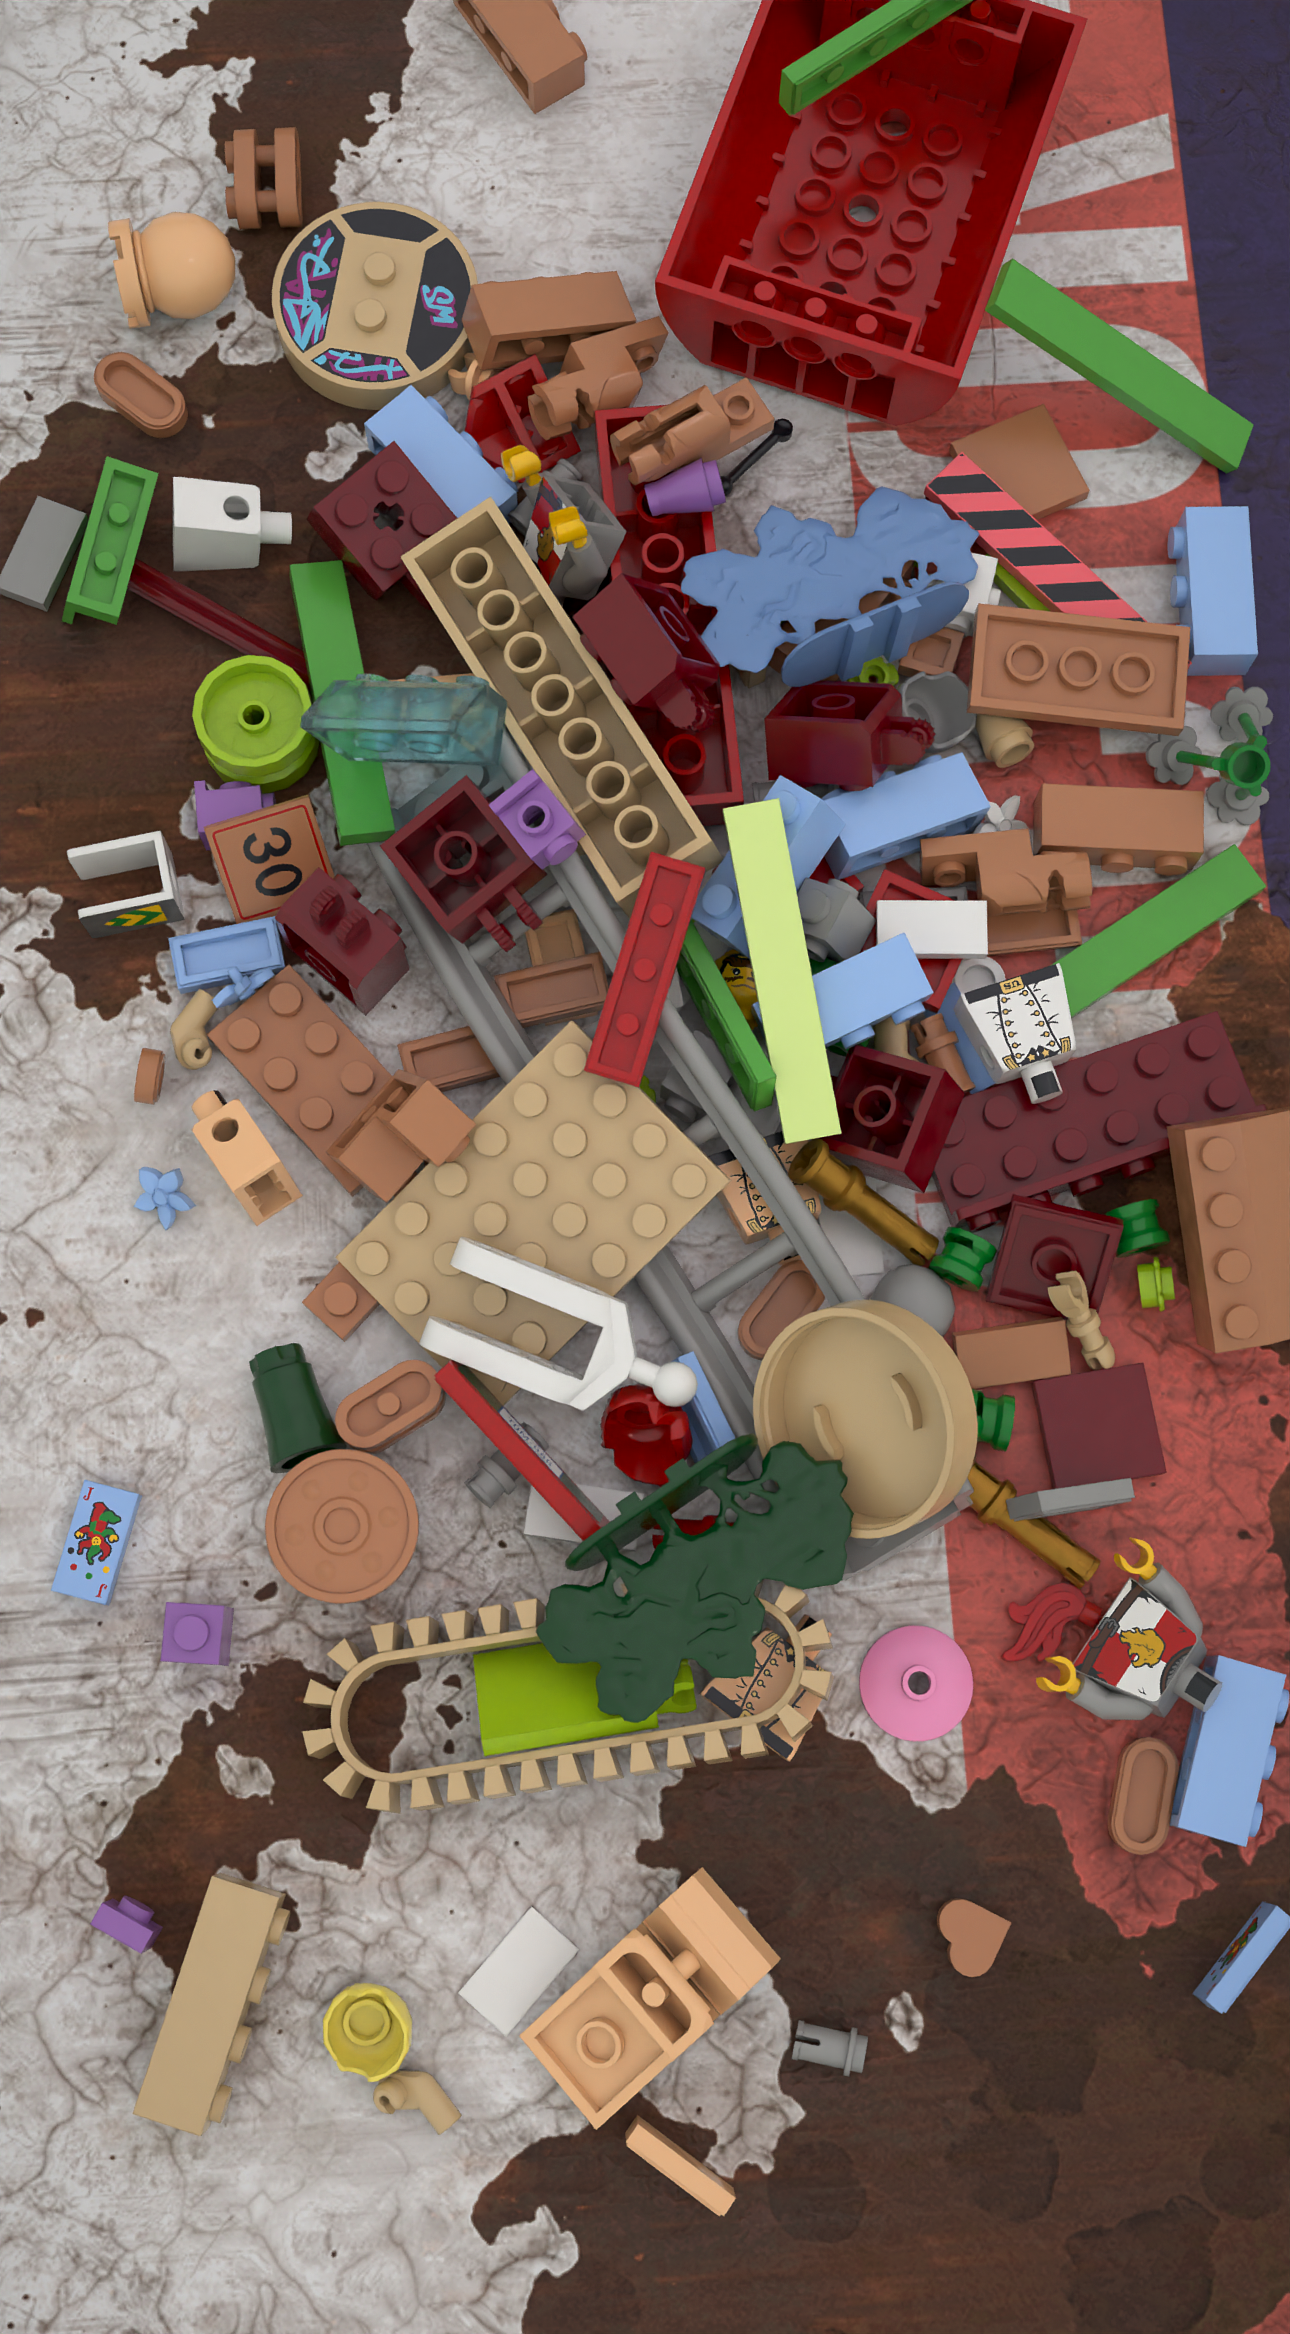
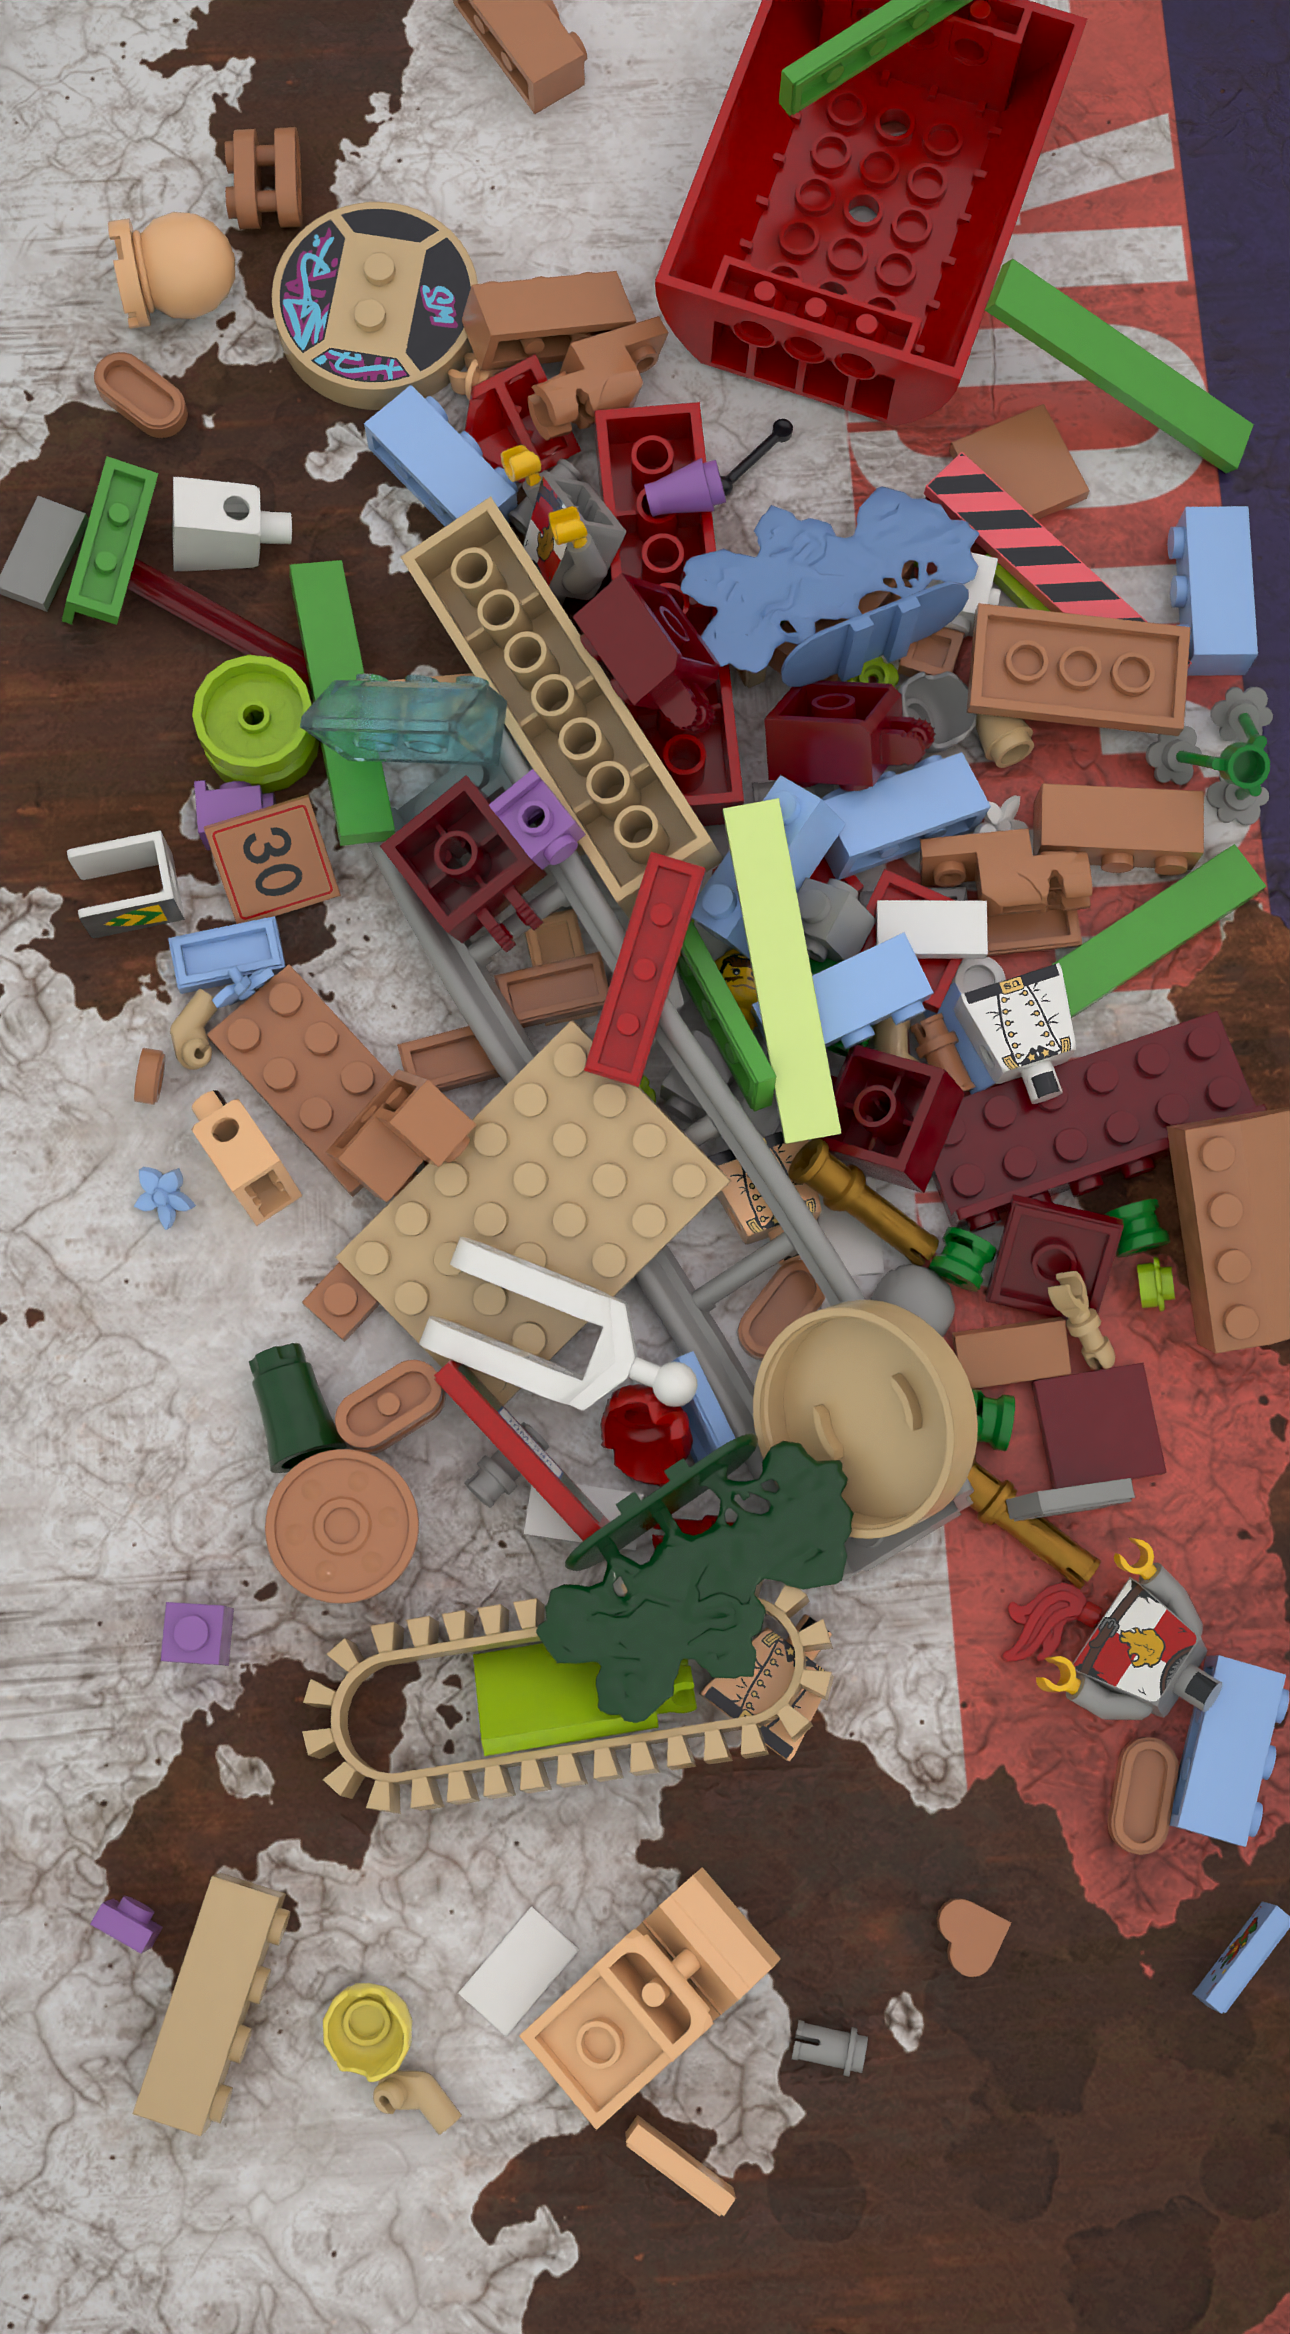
(96, 1542): light blue tile -> none
(343, 939): dark red hinge -> none
(348, 517): dark red hinge -> none
(691, 430): nougat plate -> none
(886, 1688): bright pink dish -> none

